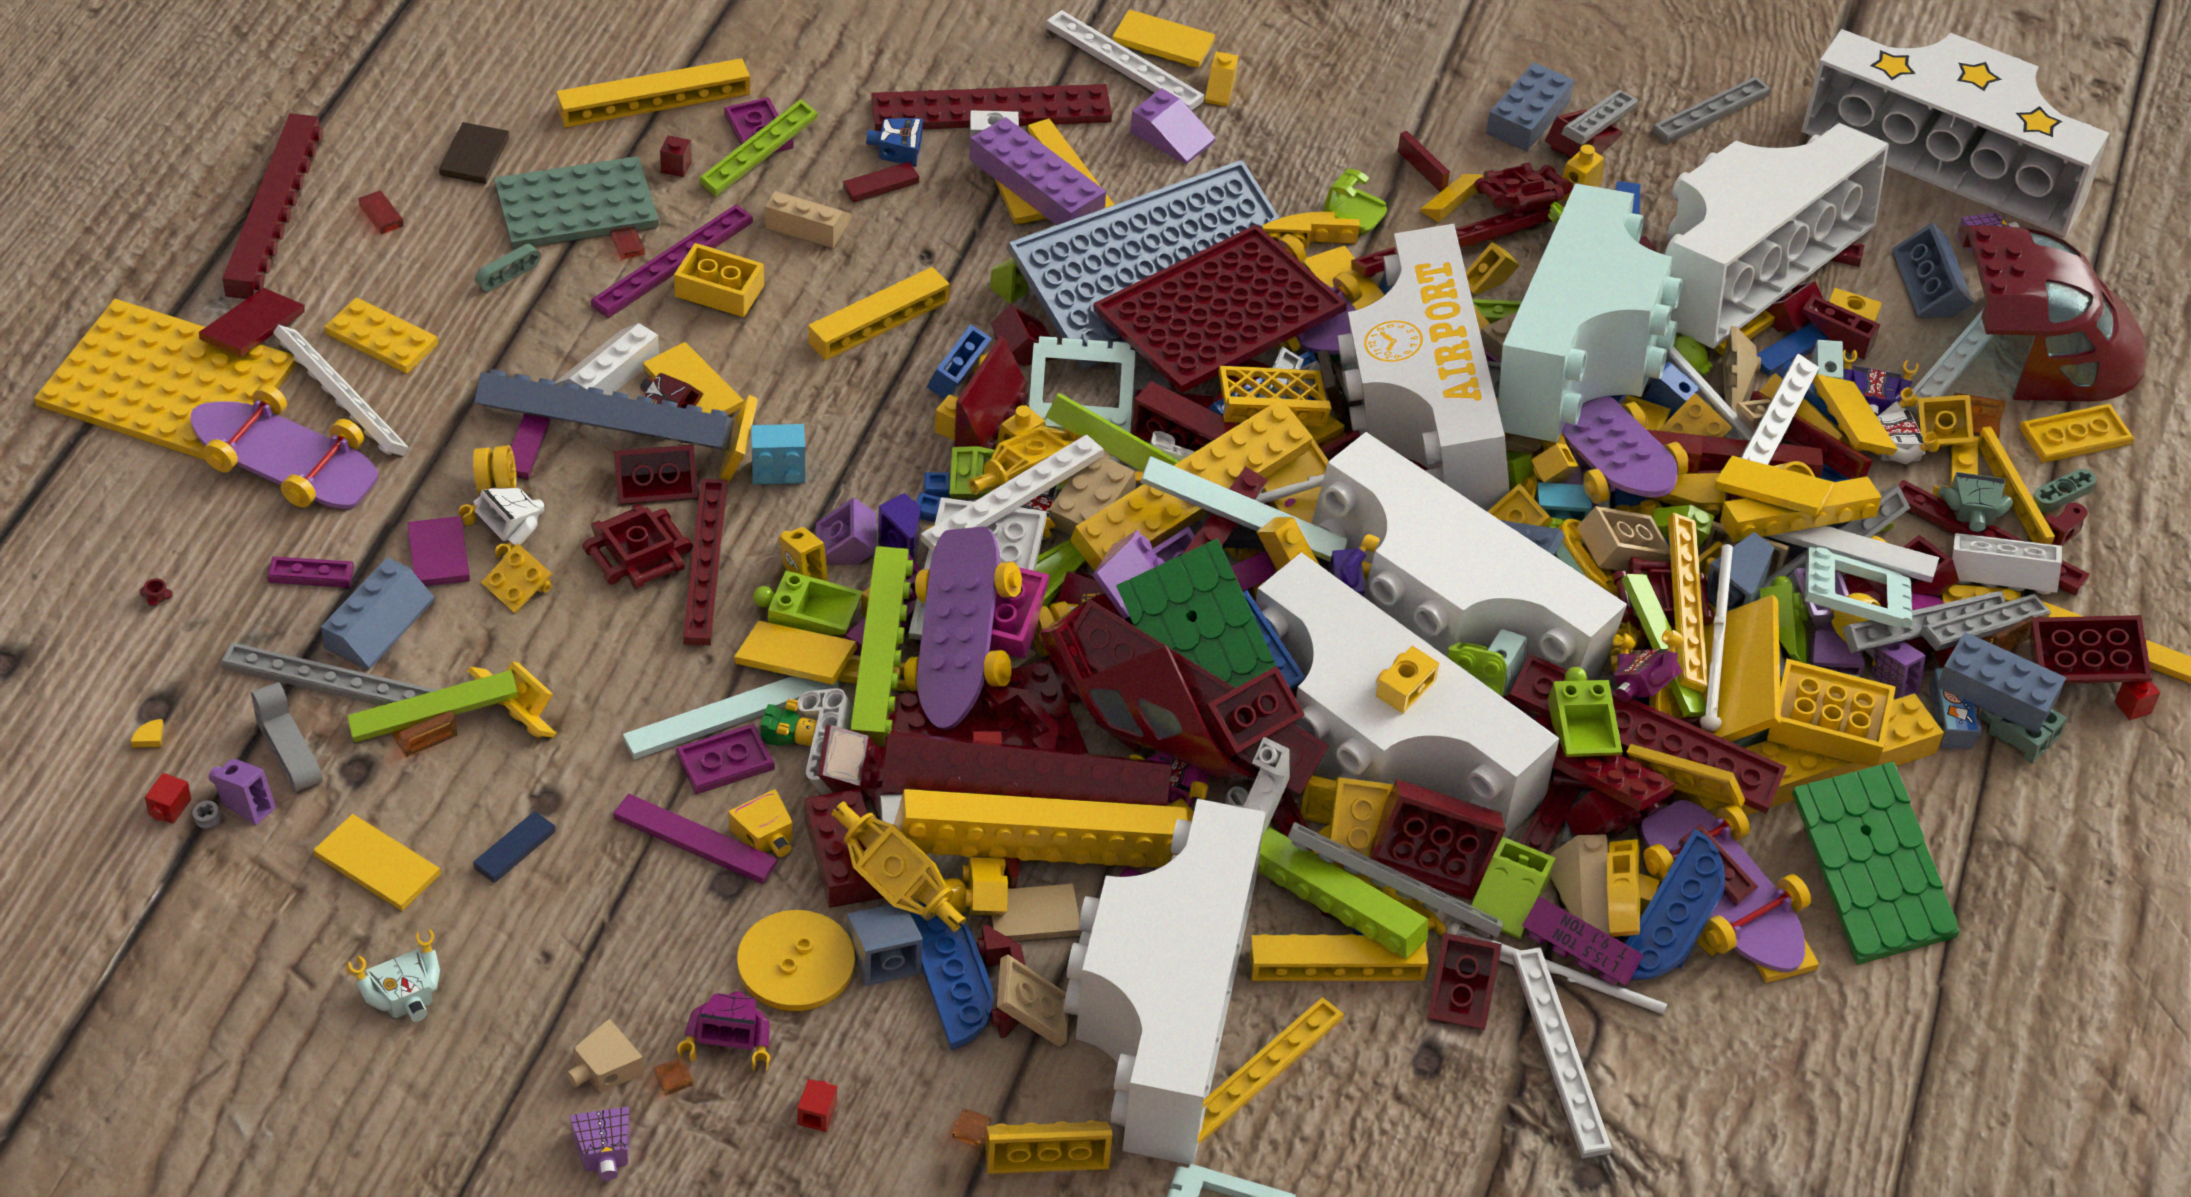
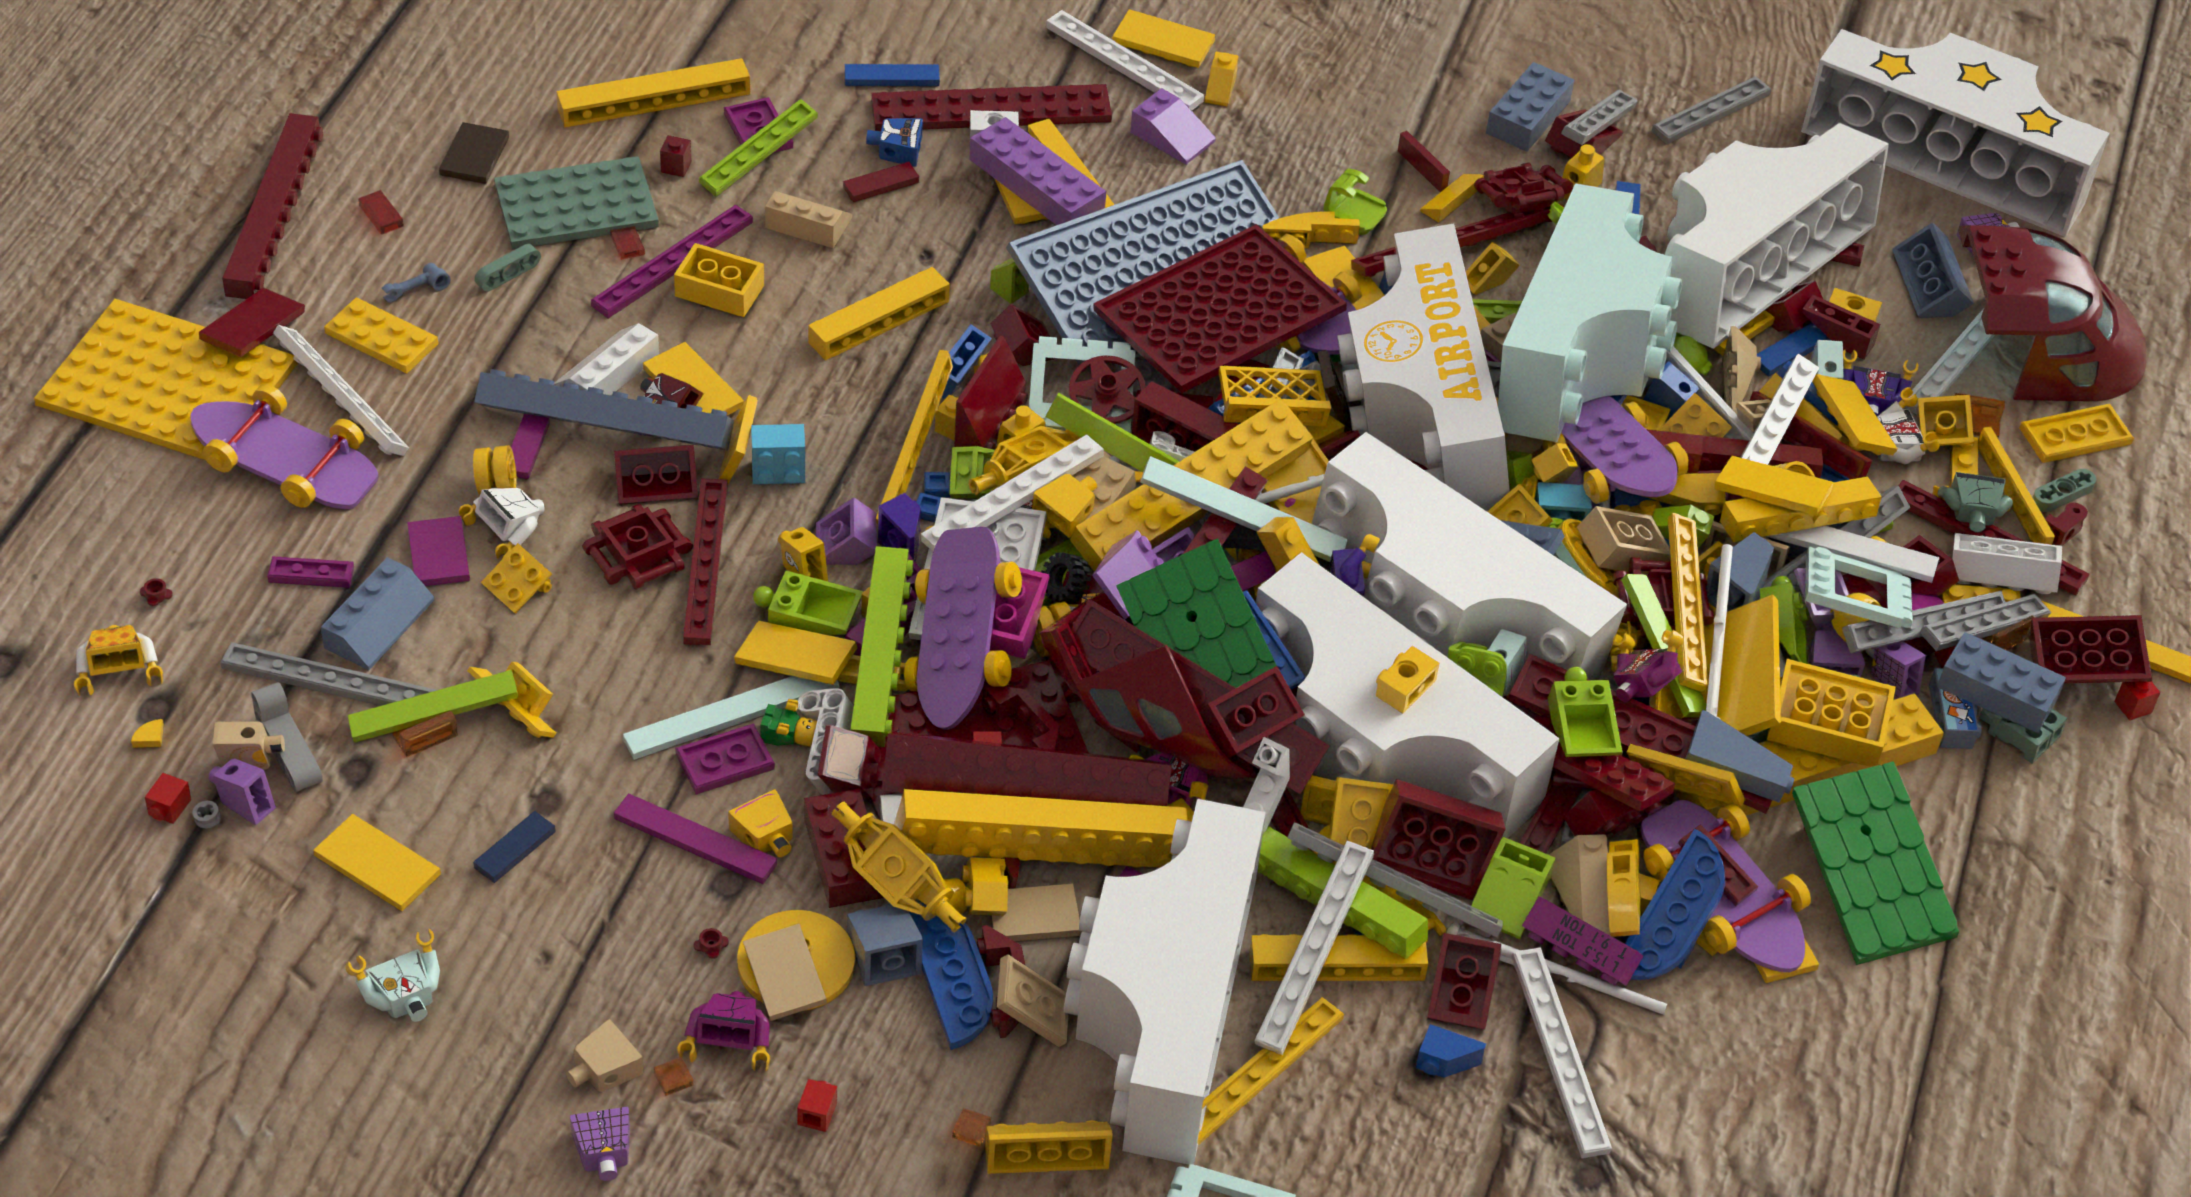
(115, 651): none -> torso
(245, 743): none -> tan torso
(435, 276): none -> sand blue brick
(711, 936): none -> dark red plate
(784, 972): none -> tan tile
(892, 75): none -> blue tile
(920, 427): none -> yellow tile
(1066, 501): none -> yellow torso
(1077, 577): none -> black tyre
(1107, 388): none -> dark red wheel
(1239, 794): white hinge -> none
(1314, 948): none -> white tile
(1448, 1052): none -> blue slope
(1727, 749): none -> sand blue slope

